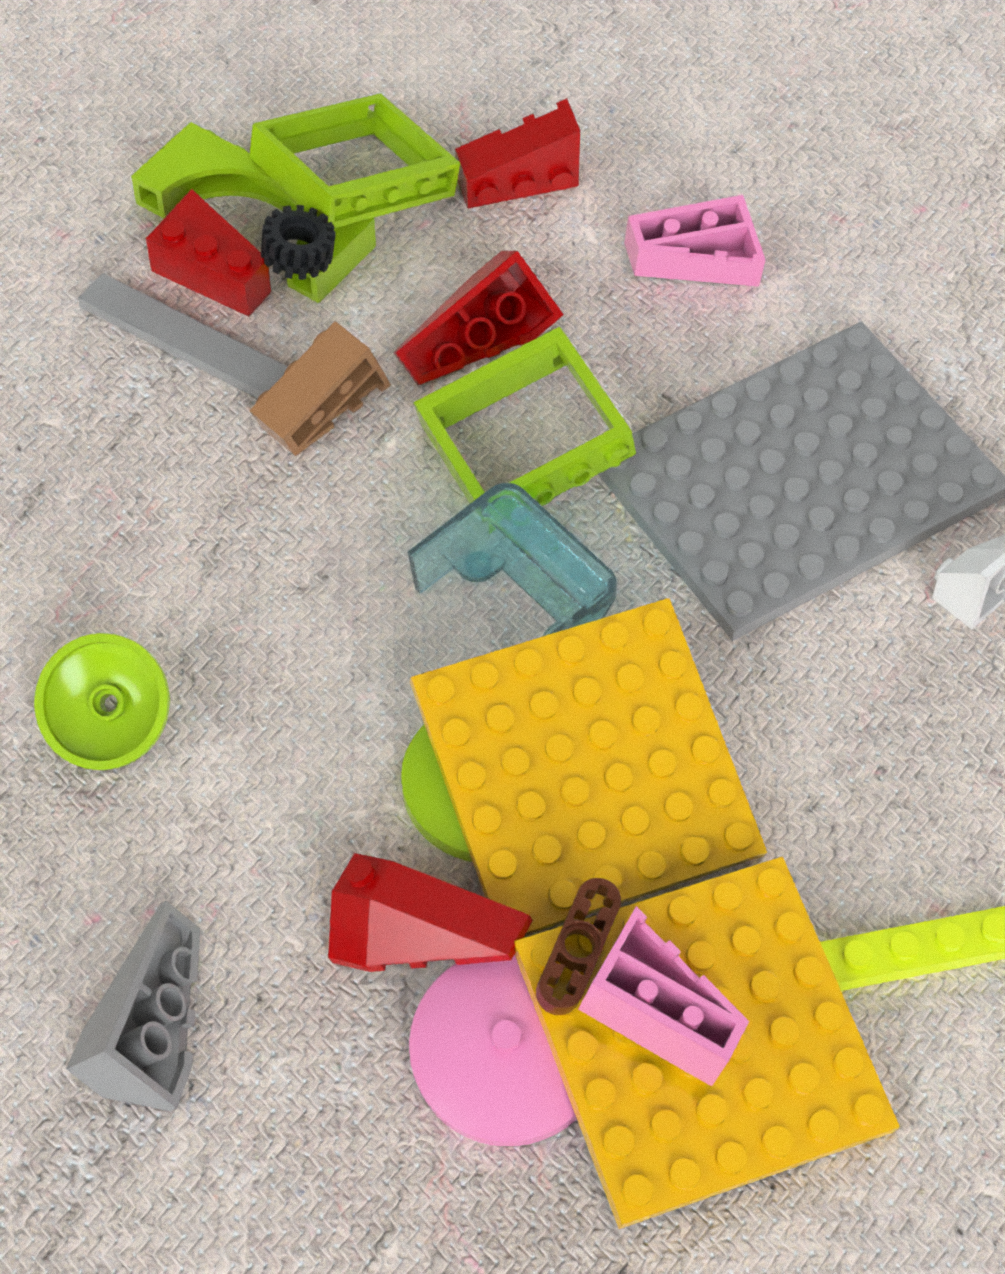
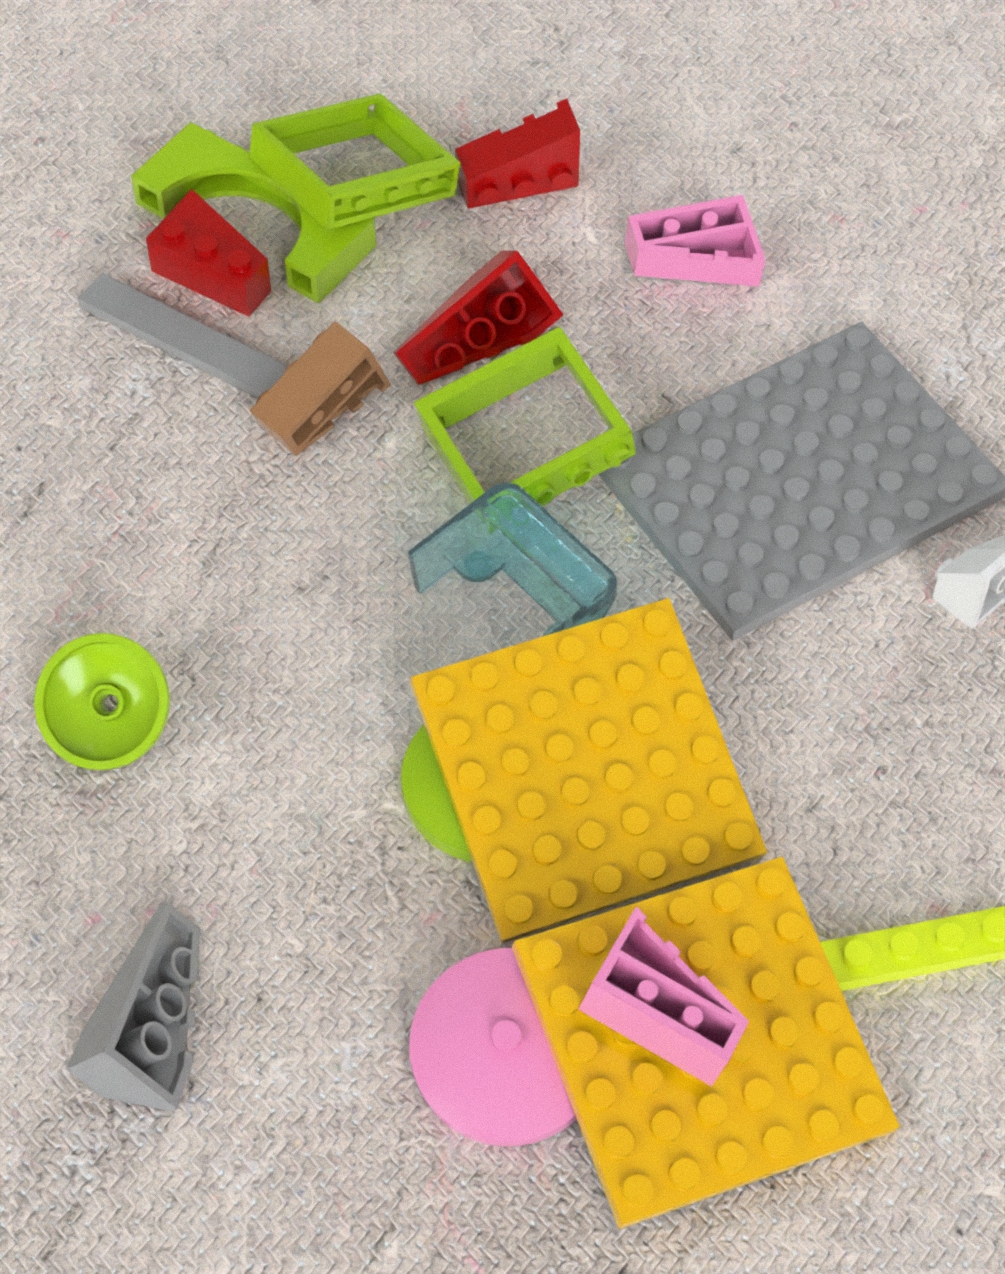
(294, 257): black tyre -> none
(404, 916): red wedge -> none
(553, 971): copper beam -> none

